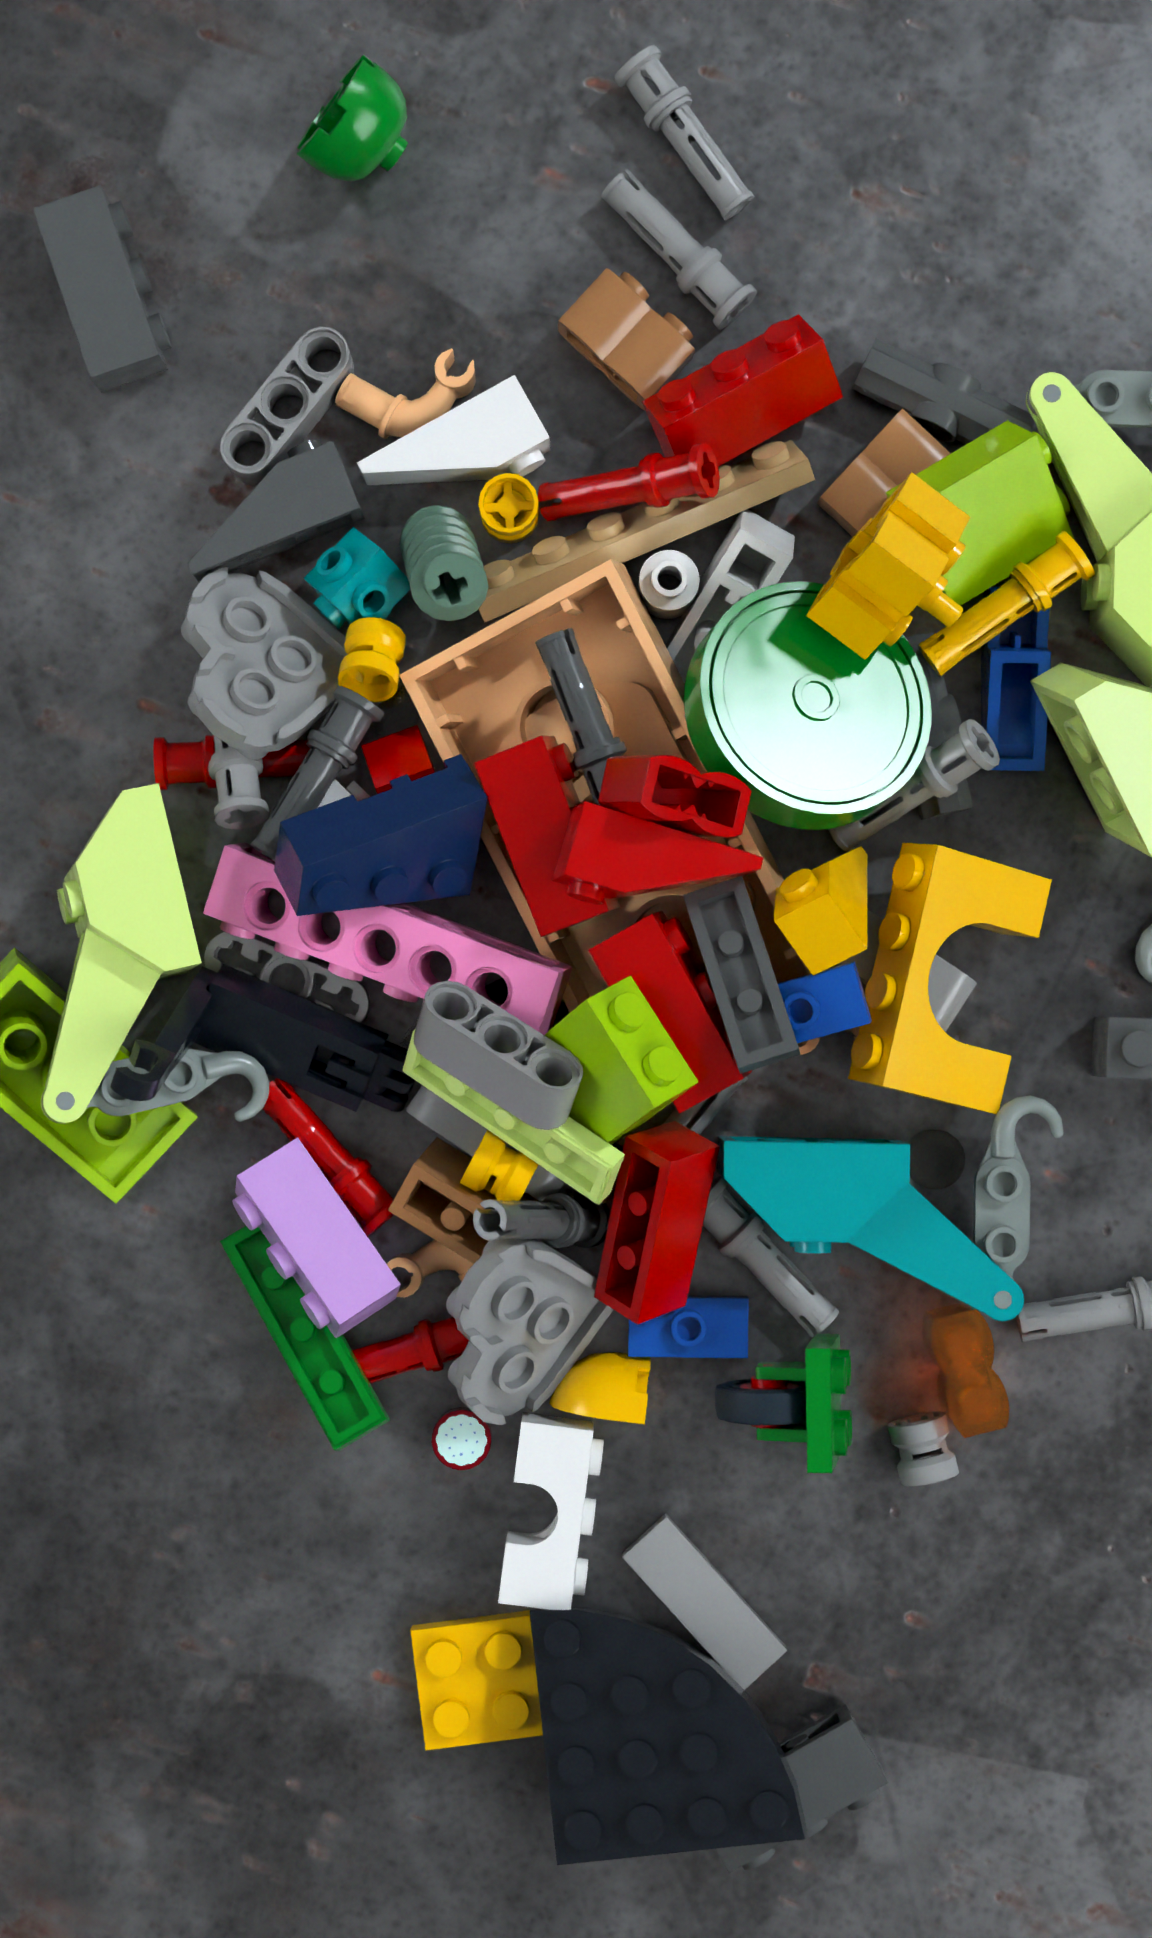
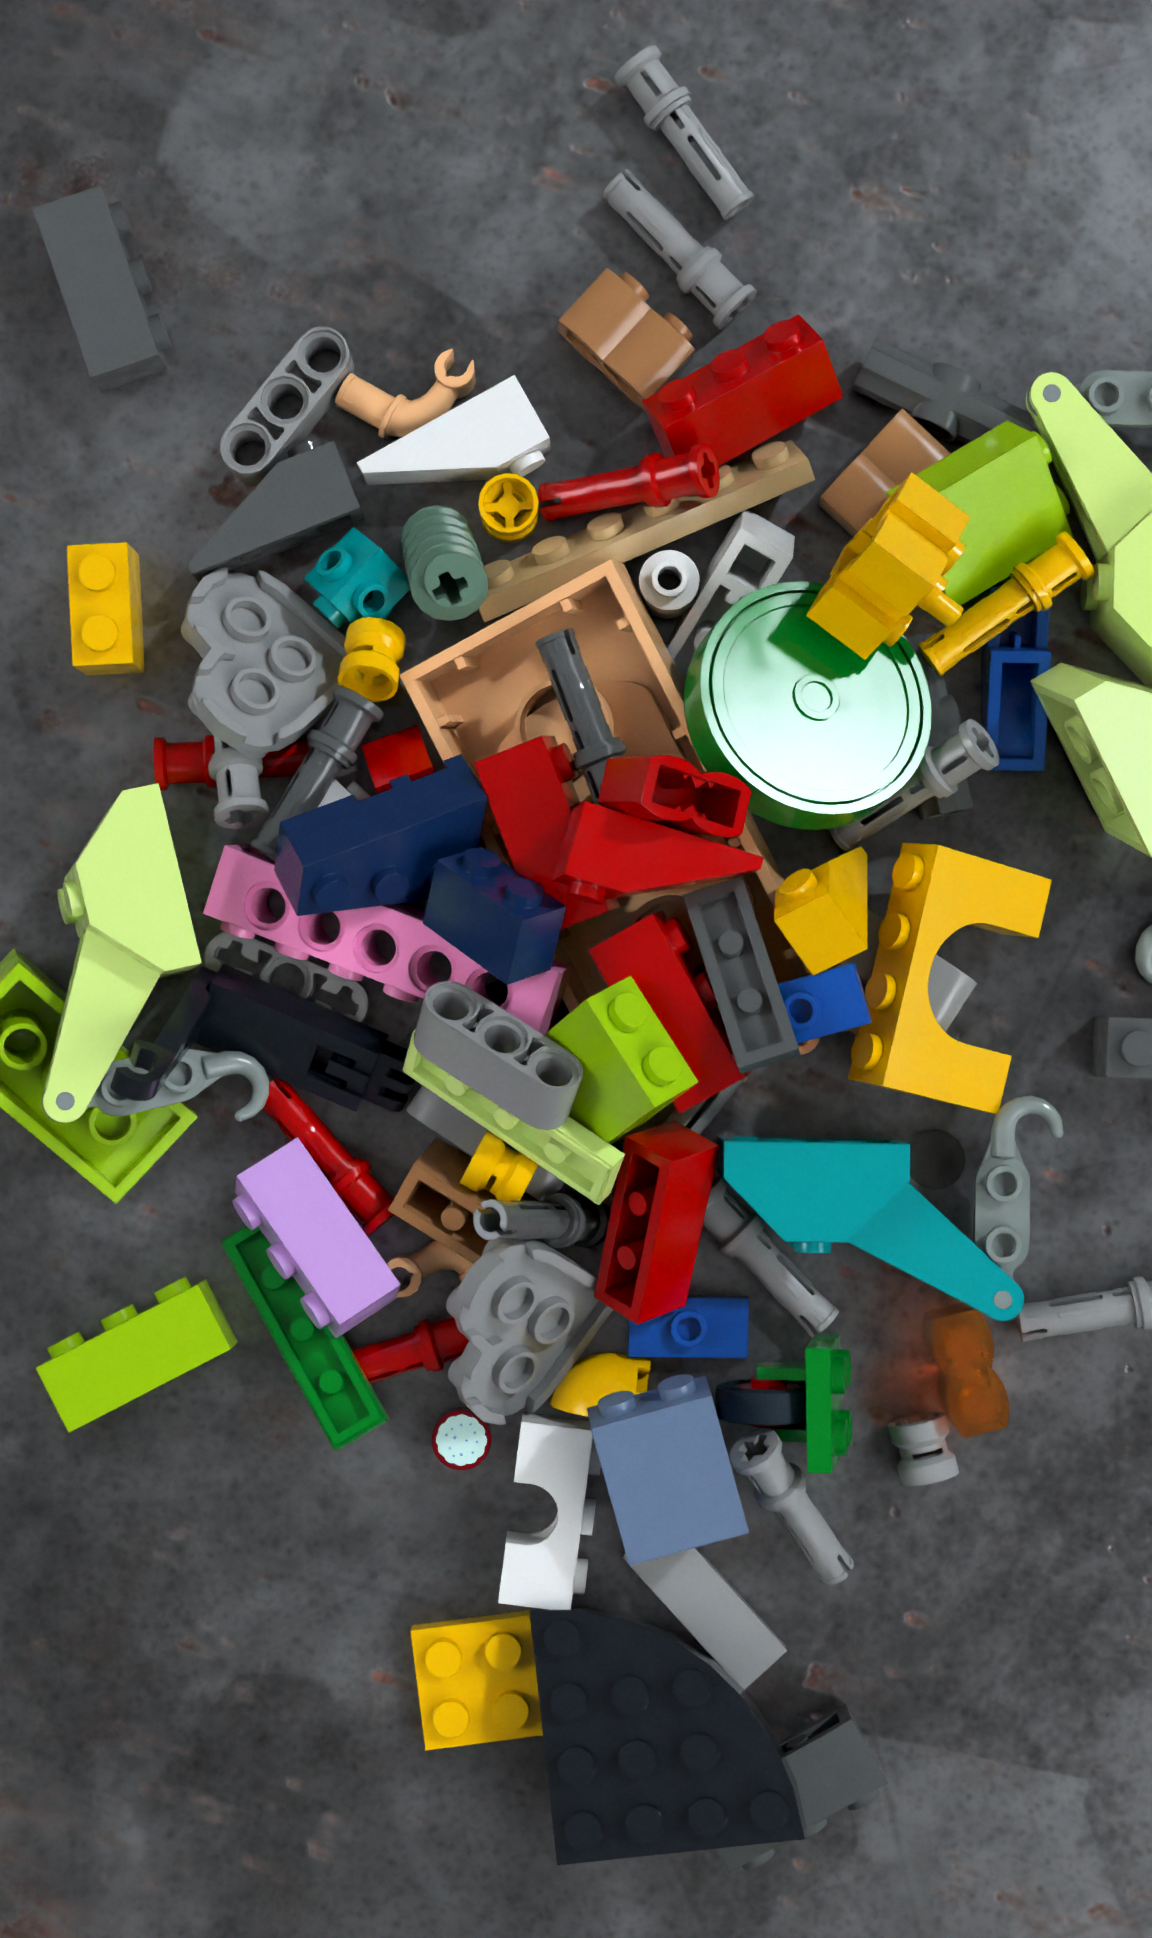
(105, 609): none -> yellow brick
(135, 1352): none -> lime brick
(358, 125): green cylinder -> none
(494, 915): none -> dark blue brick
(666, 1468): none -> sand blue slope
(782, 1490): none -> light grey pin

